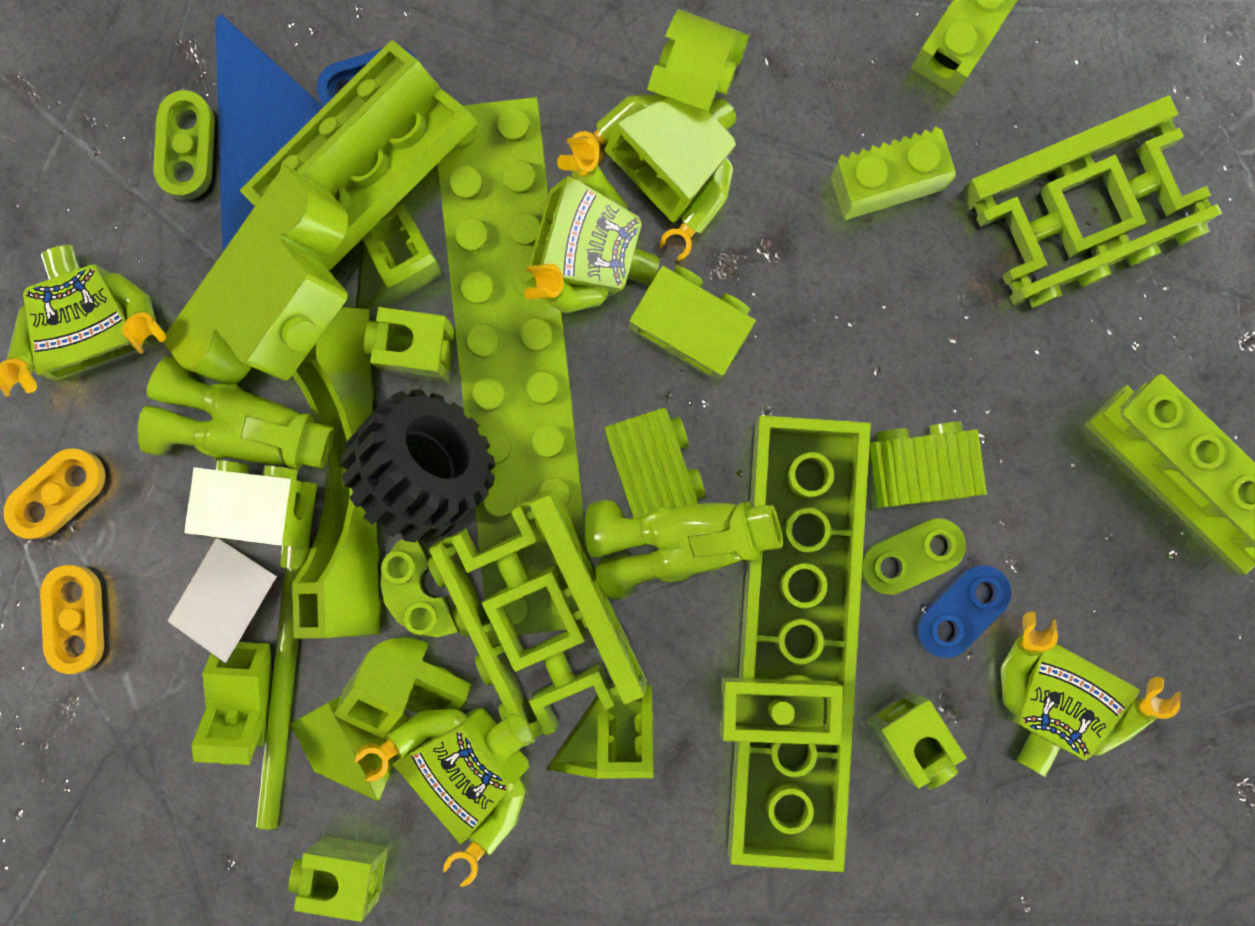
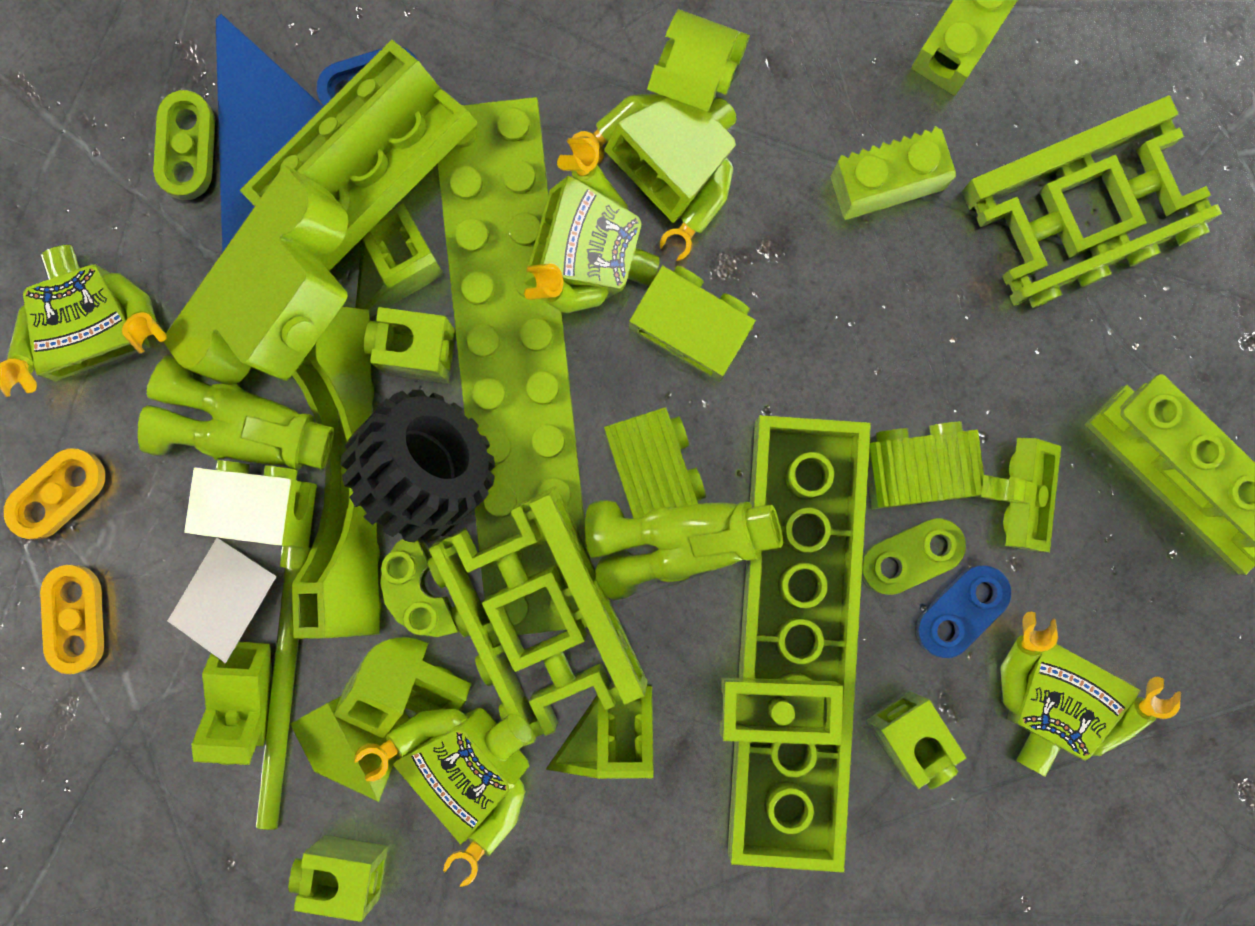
(1030, 494): none -> lime plate

